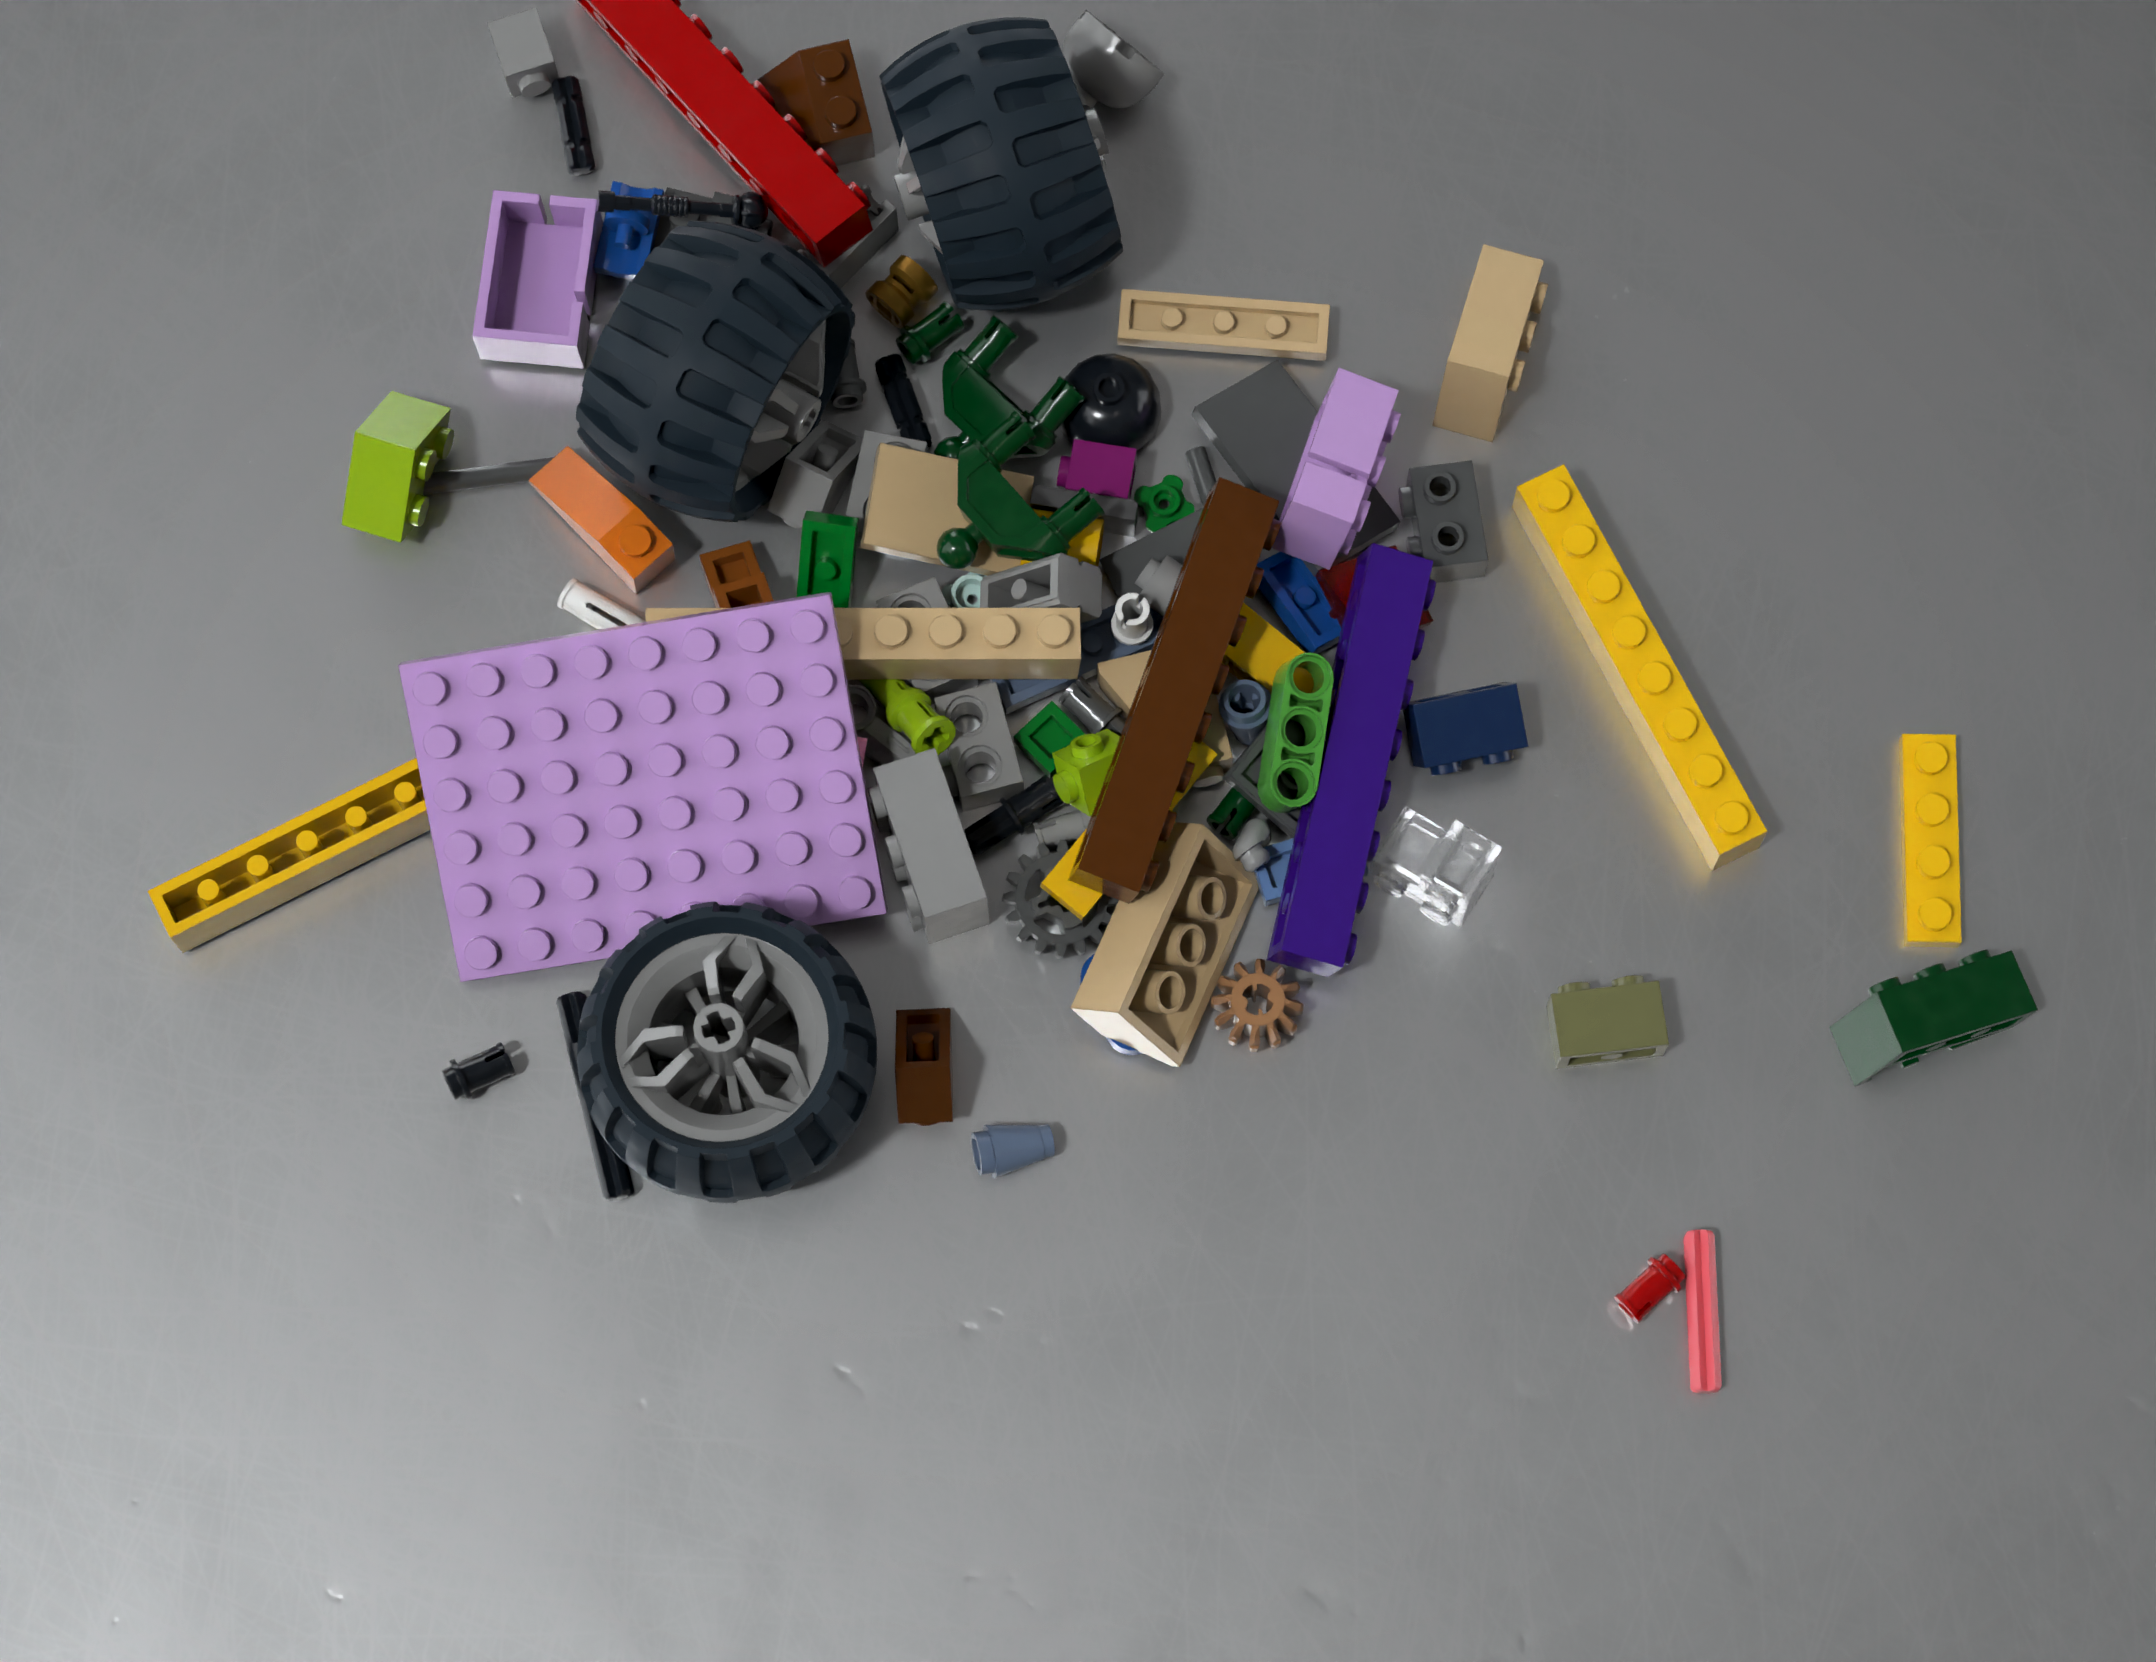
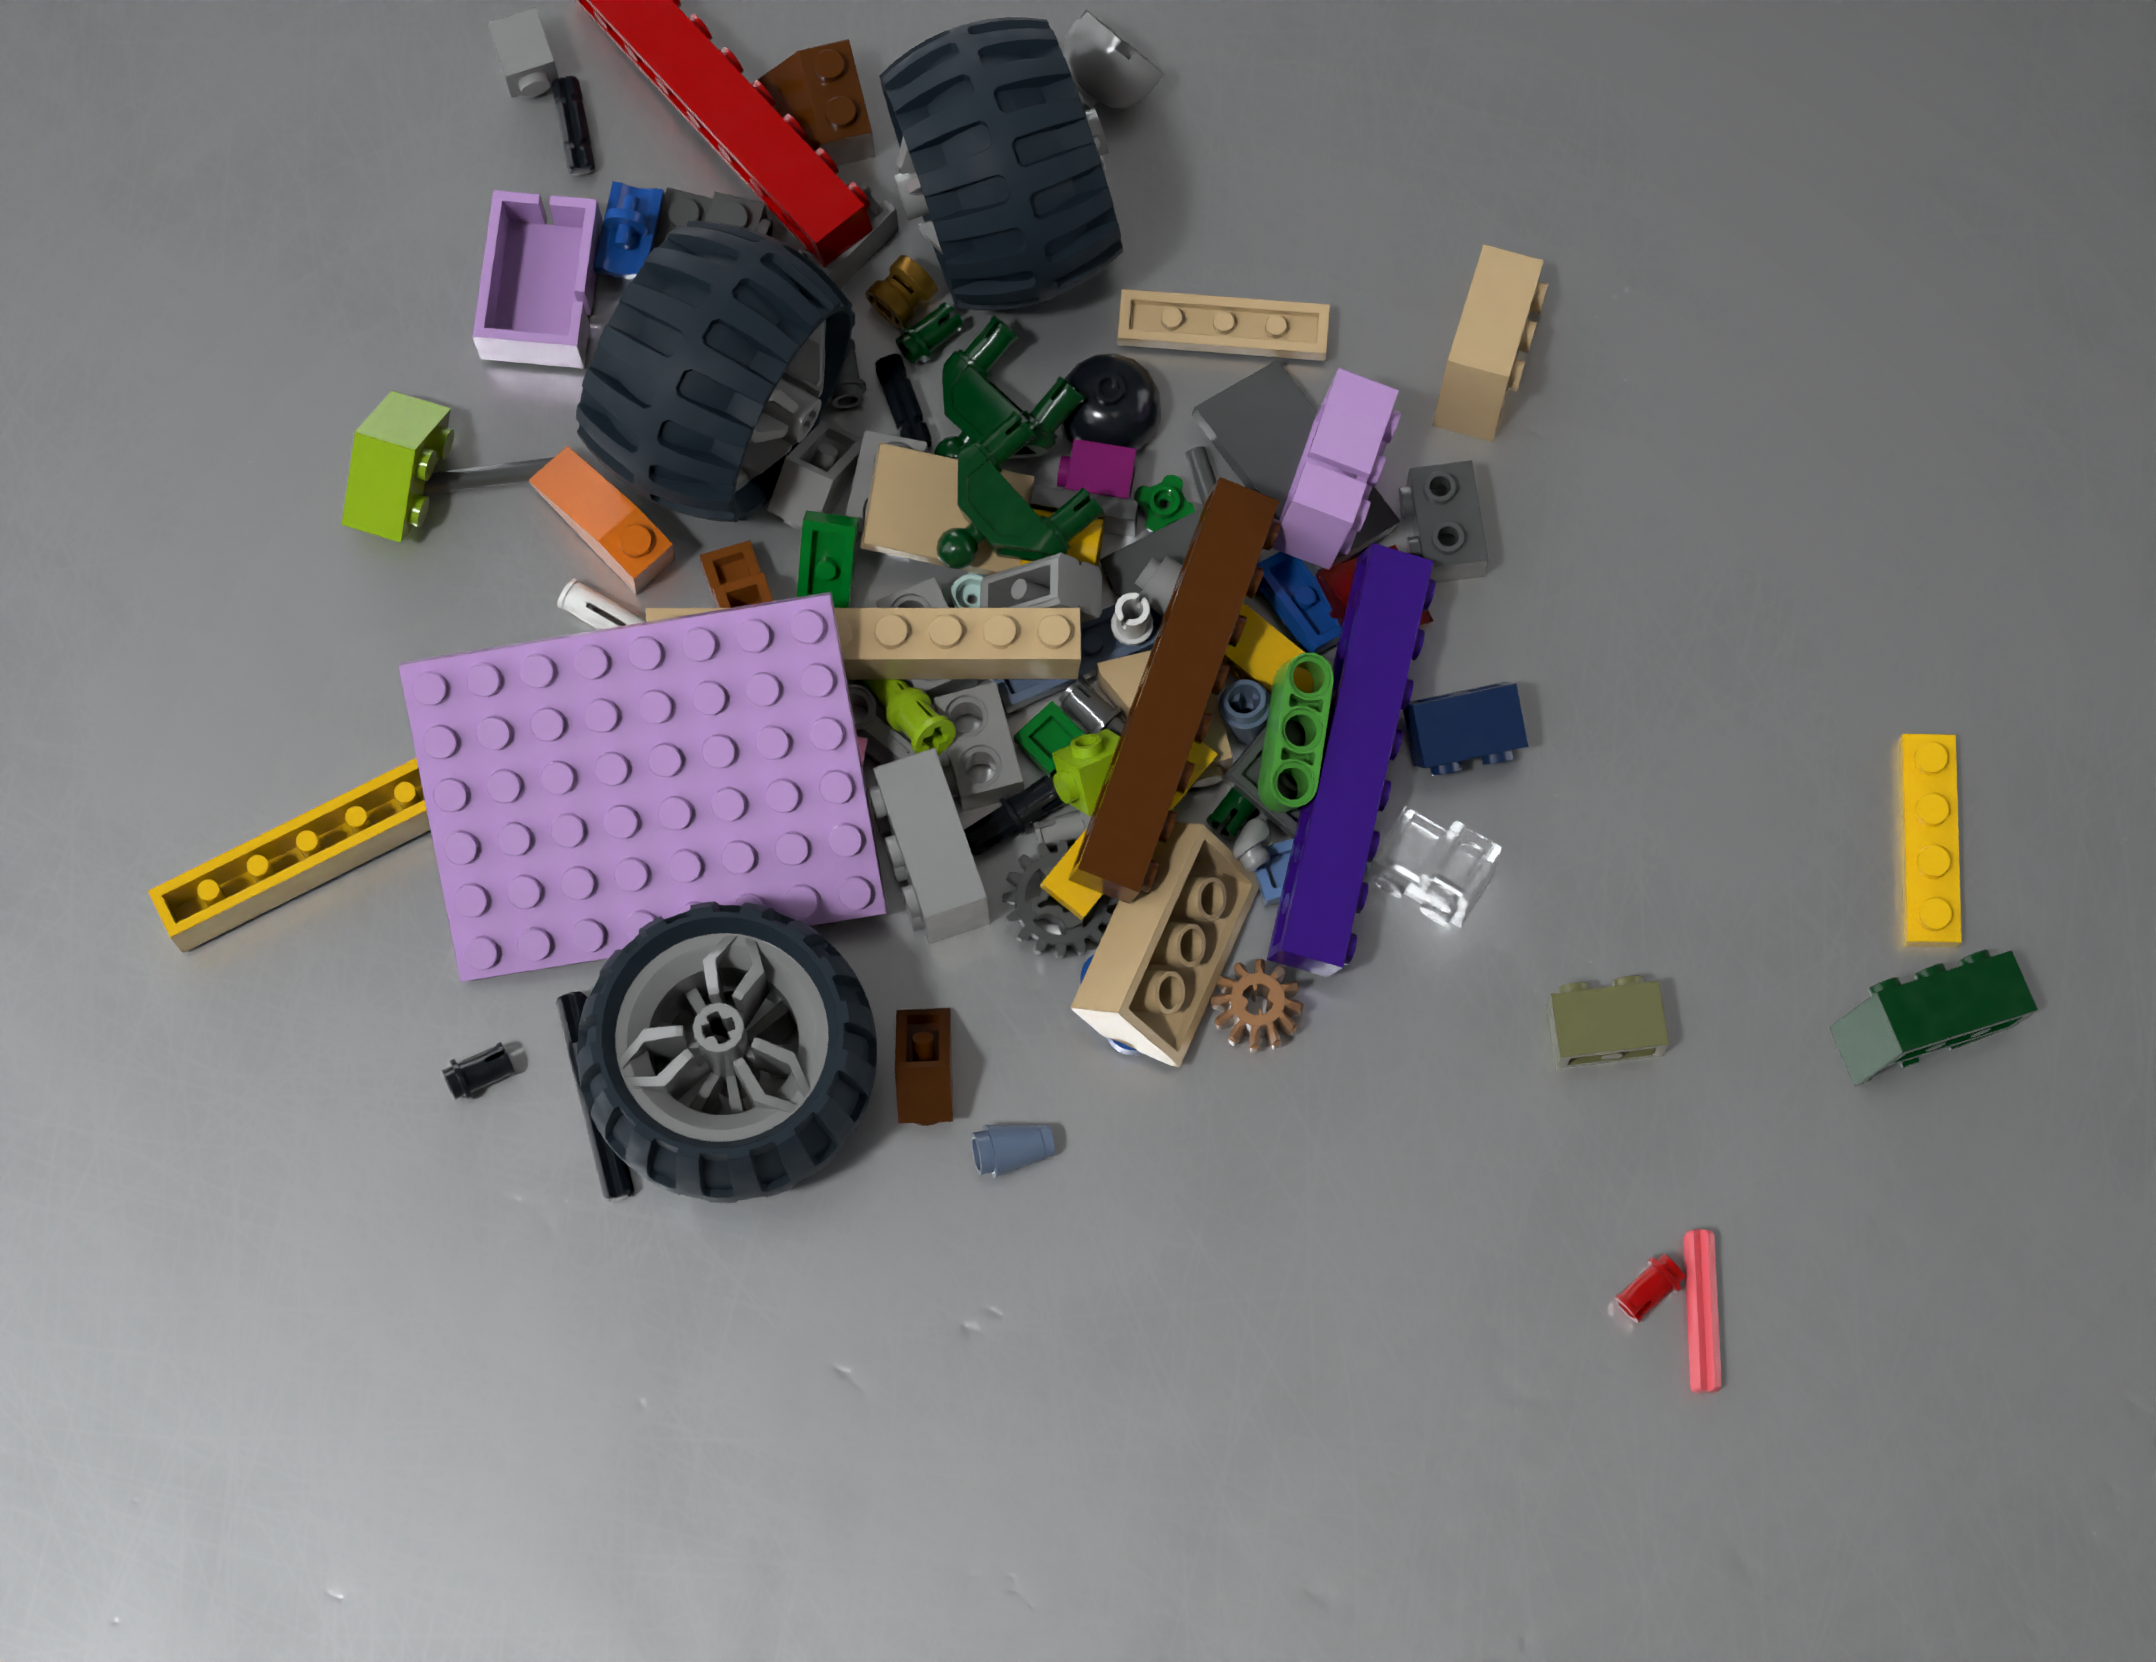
(745, 210): black piece -> none
(1638, 668): yellow brick -> none

